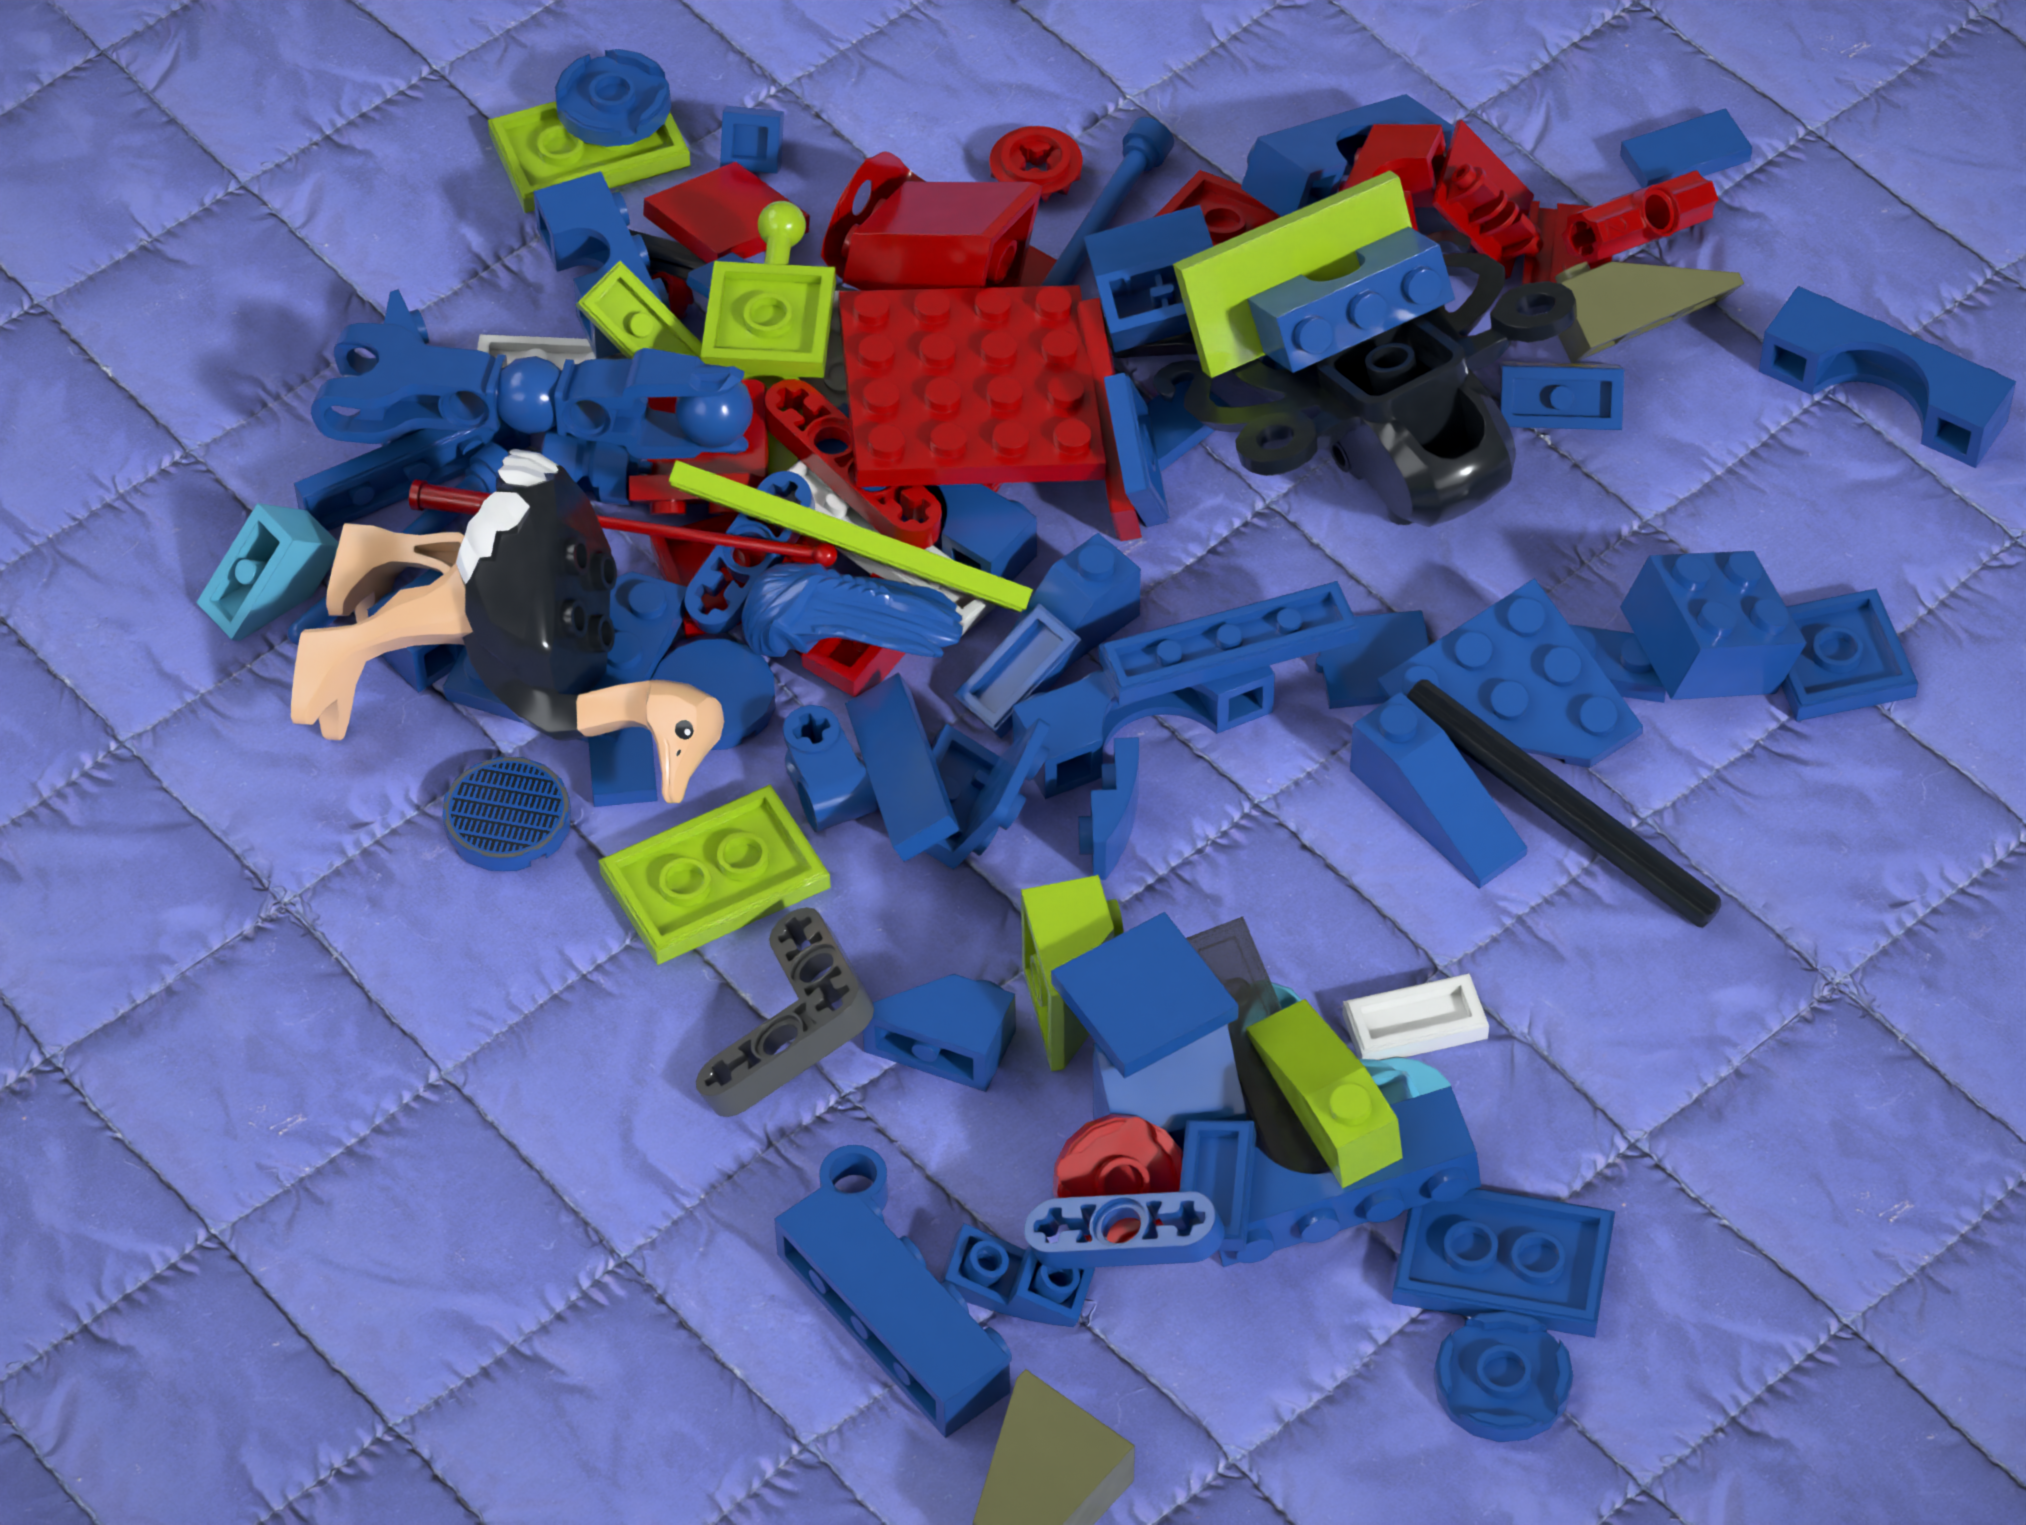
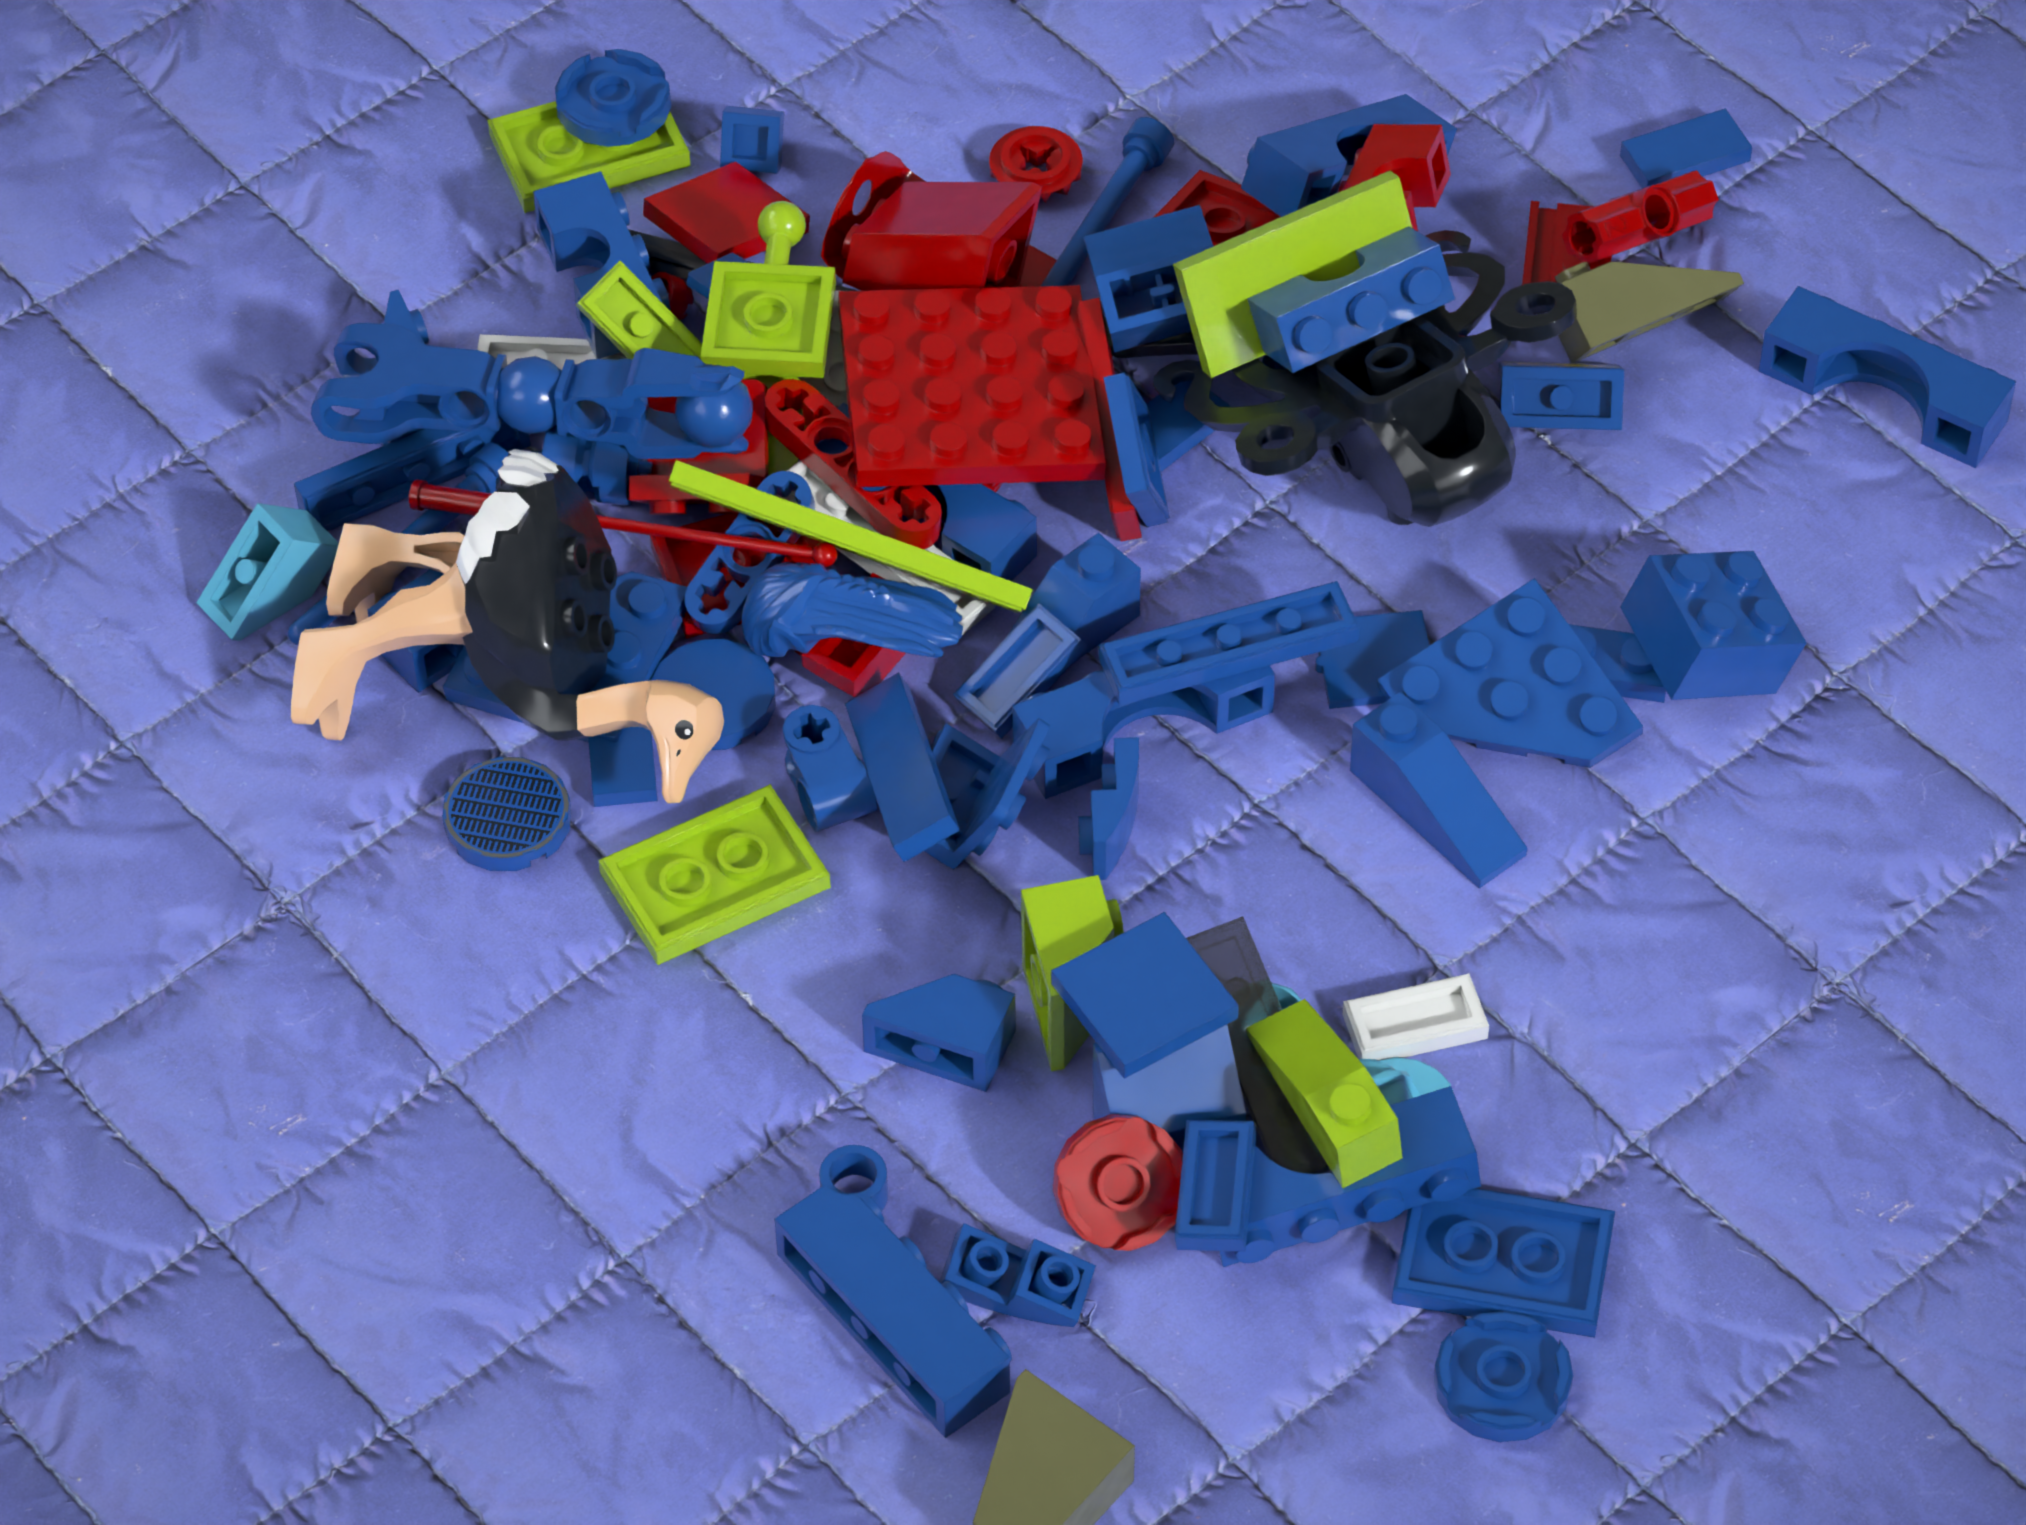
(749, 1066): dark grey beam -> none
(1148, 1247): blue beam -> none
(1486, 200): red hinge -> none
(1567, 806): black axle -> none
(1848, 657): blue tile -> none

